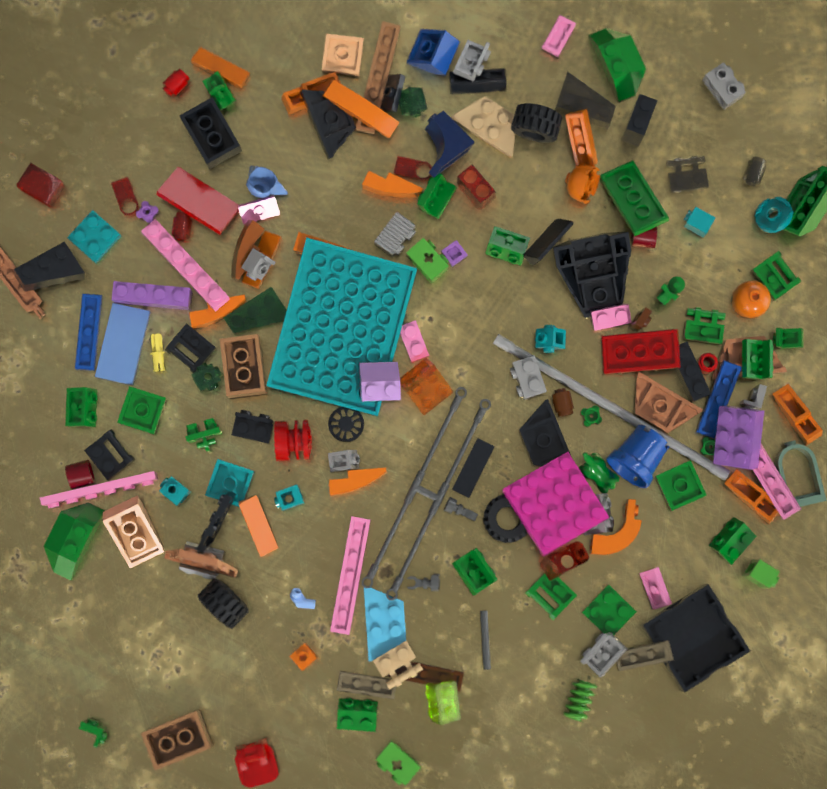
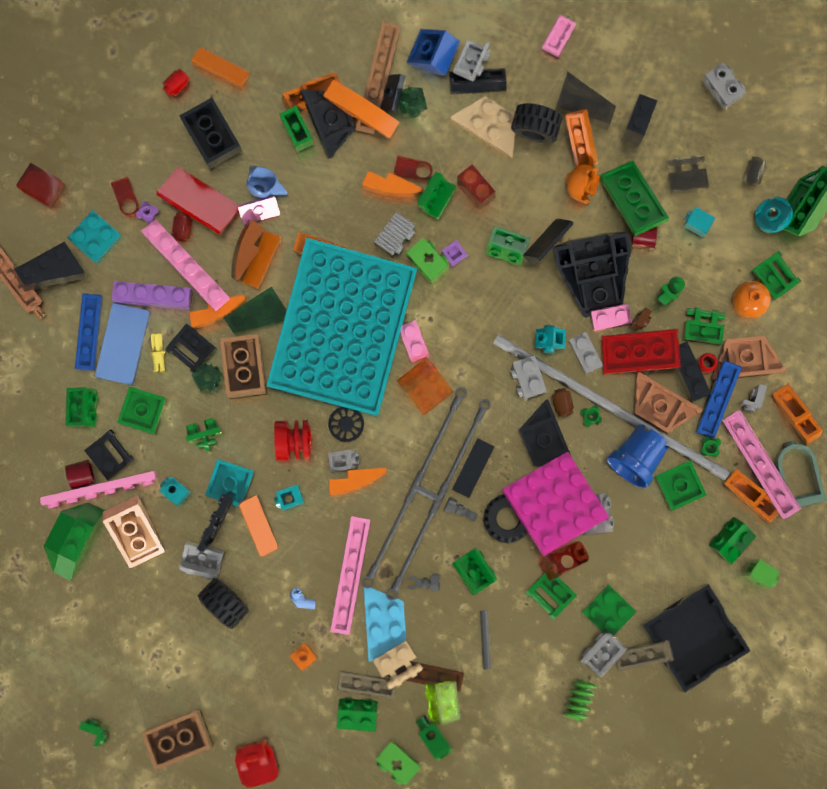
(206, 561): nougat wing -> none
(219, 90): green hips -> none
(253, 427): black bracket -> none
(257, 265): light grey brick -> none
(296, 129): none -> green brick
(342, 54): light nougat plate -> none
(379, 381): lavender slope -> none
(439, 746): none -> green torso
(449, 141): dark blue arch -> none
(585, 353): none -> light grey plate
(596, 469): green animal -> none
(619, 61): green wedge -> none
(624, 537): orange arch -> none
(655, 588): bright pink plate -> none
(738, 437): medium lavender brick -> none
(757, 359): green bracket -> none
(788, 338): green bracket -> none

